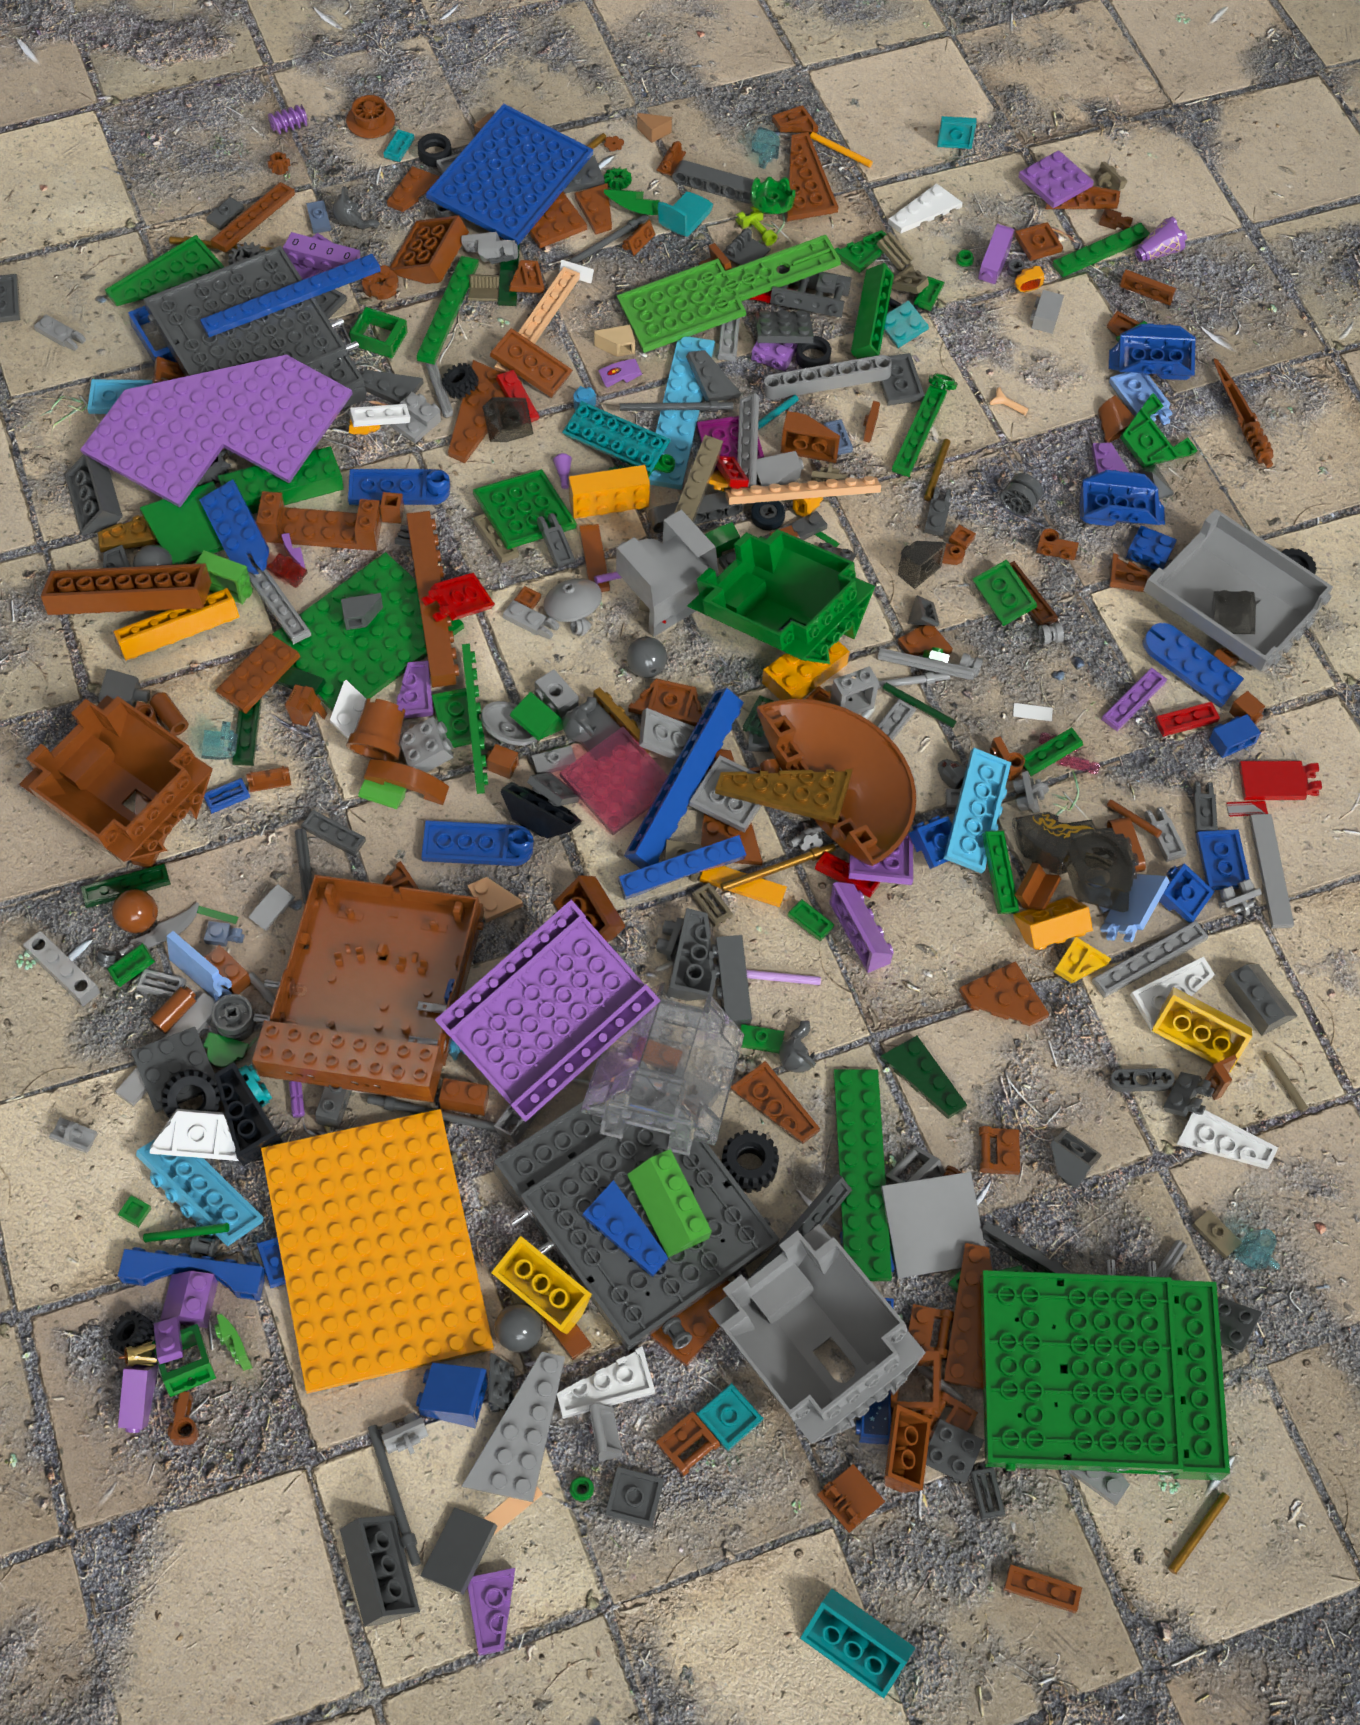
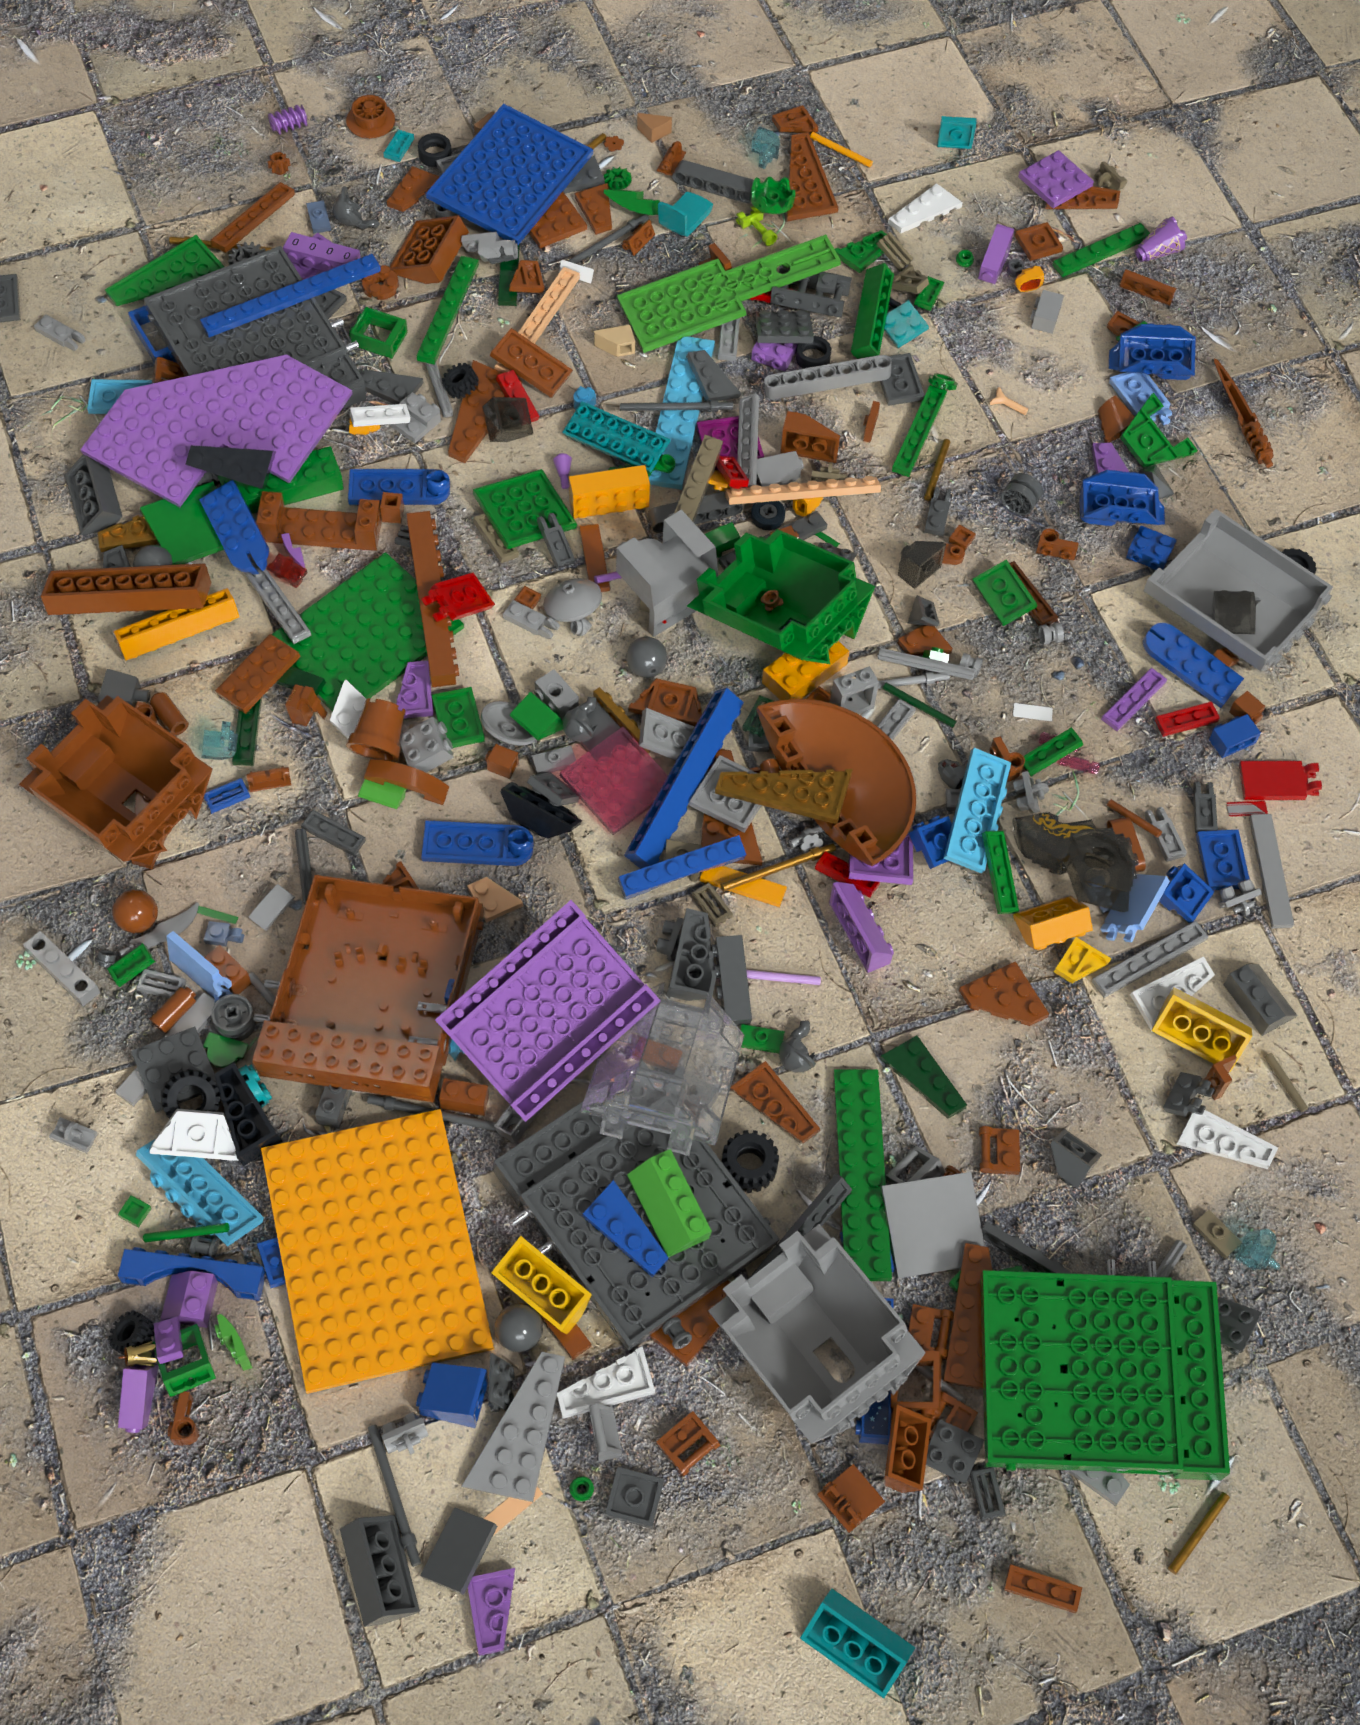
(111, 888): dark green tile -> none
(225, 213): dark grey plate -> none
(228, 575): bright green window -> none
(238, 464): none -> black wedge
(296, 1095): medium lavender piece -> none
(361, 610): dark grey slope -> none
(475, 725): green plate -> none
(484, 287): dark tan piece -> none
(595, 904): dark orange slope -> none
(621, 370): medium lavender slope -> none
(729, 1417): teal plate -> none
(745, 249): dark grey hinge -> none
(771, 595): none -> dark orange plate
(777, 411): teal bar -> none
(810, 920): green plate -> none
(838, 427): sand blue plate -> none
(1037, 888): dark orange panel -> none
(1113, 219): reddish brown plate -> none
(1128, 575): dark orange wing -> none
(1150, 1074): dark grey beam -> none

